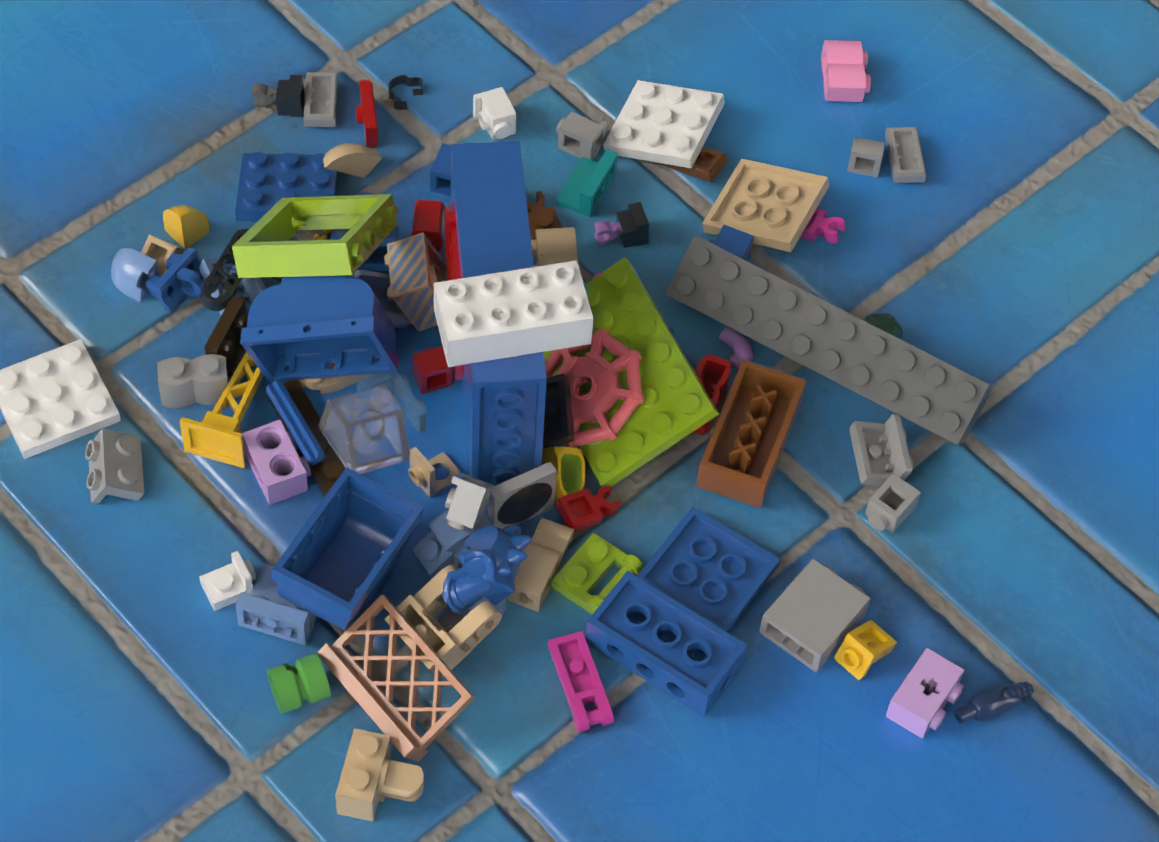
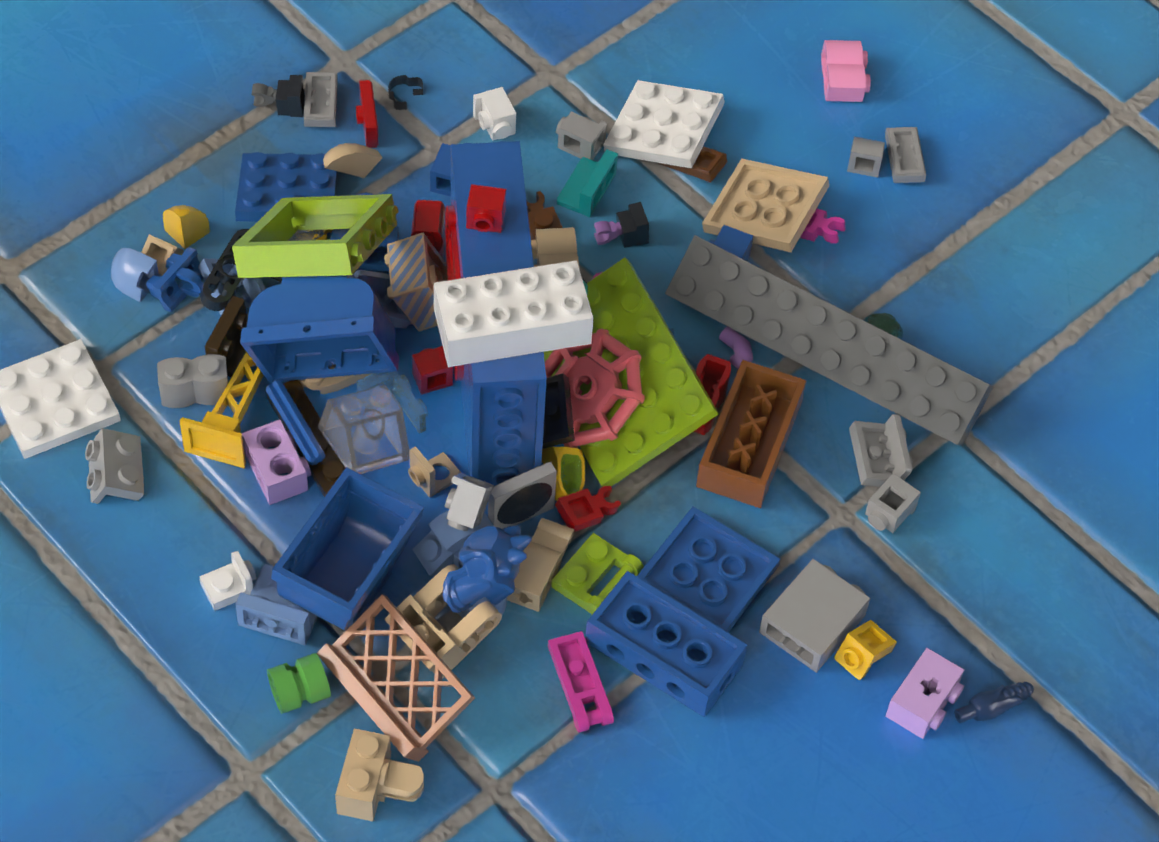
(486, 208): none -> red plate

